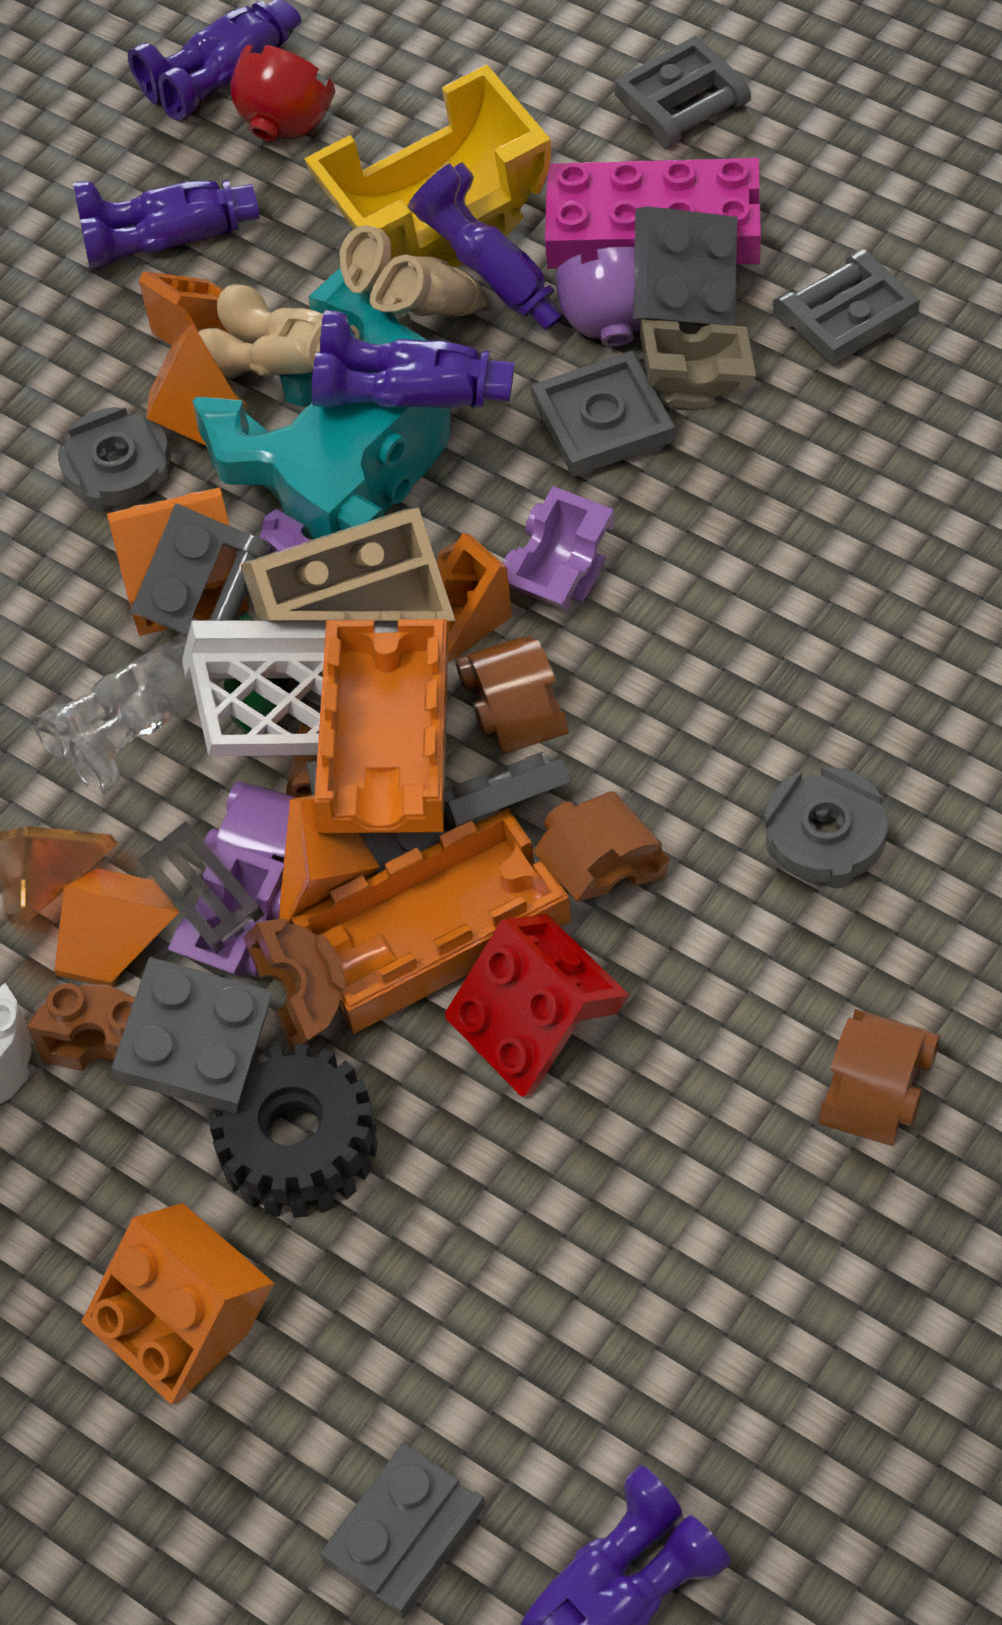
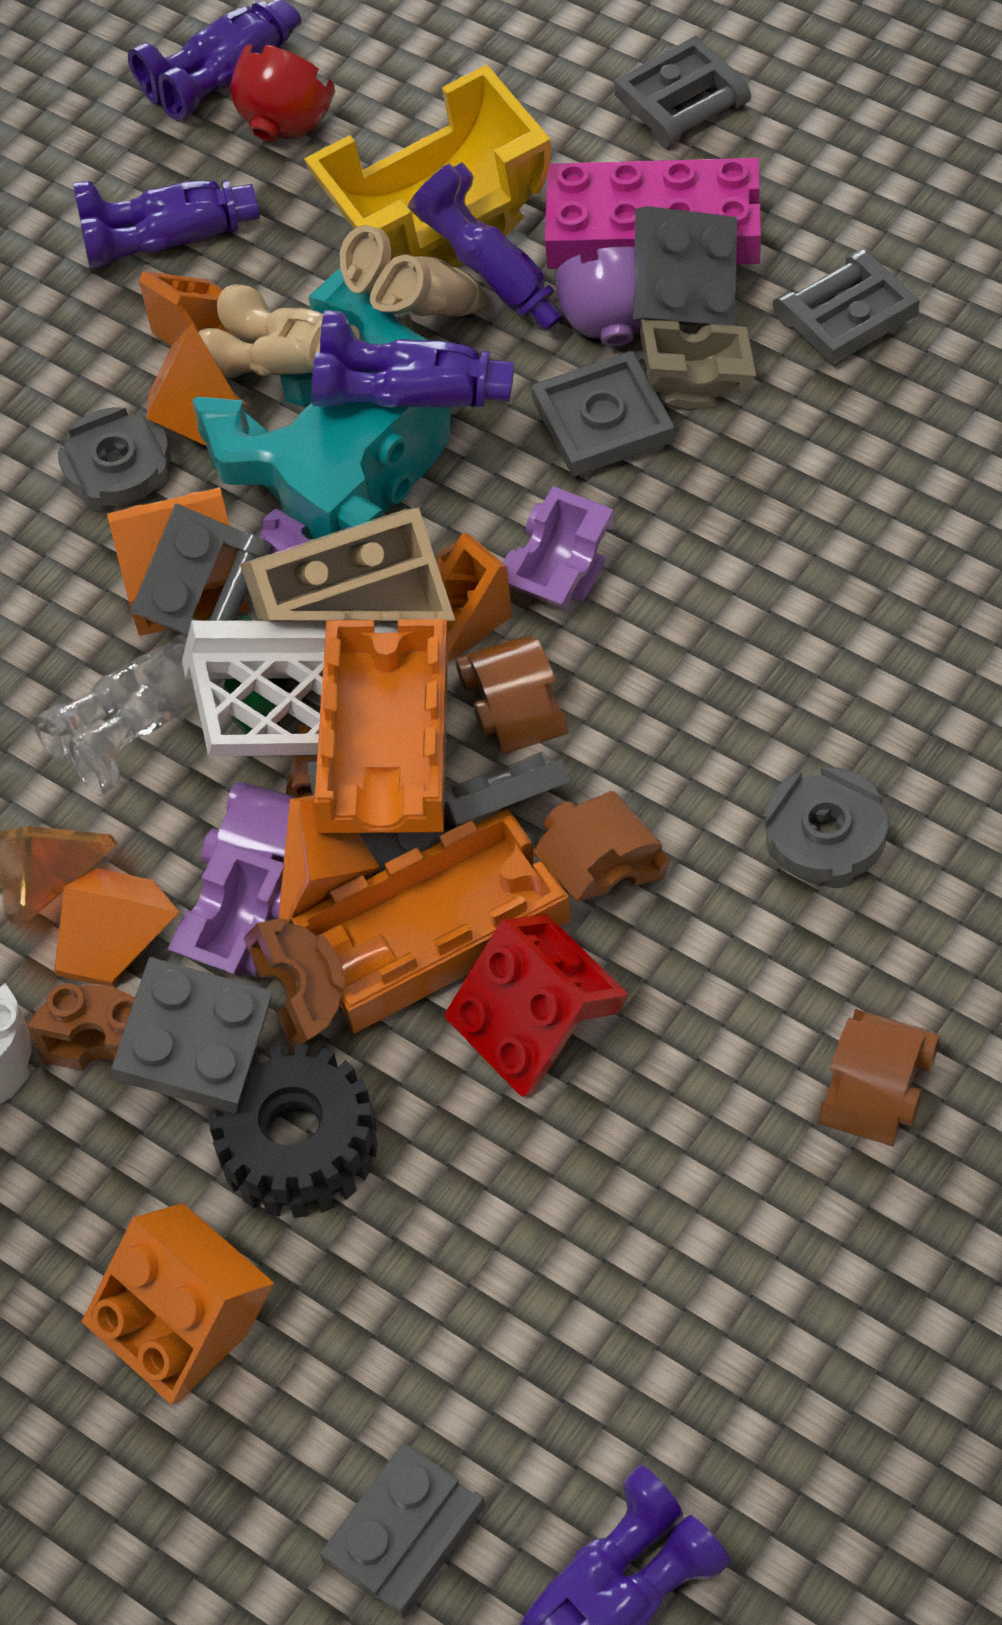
(230, 923): clear smoke tile -> none

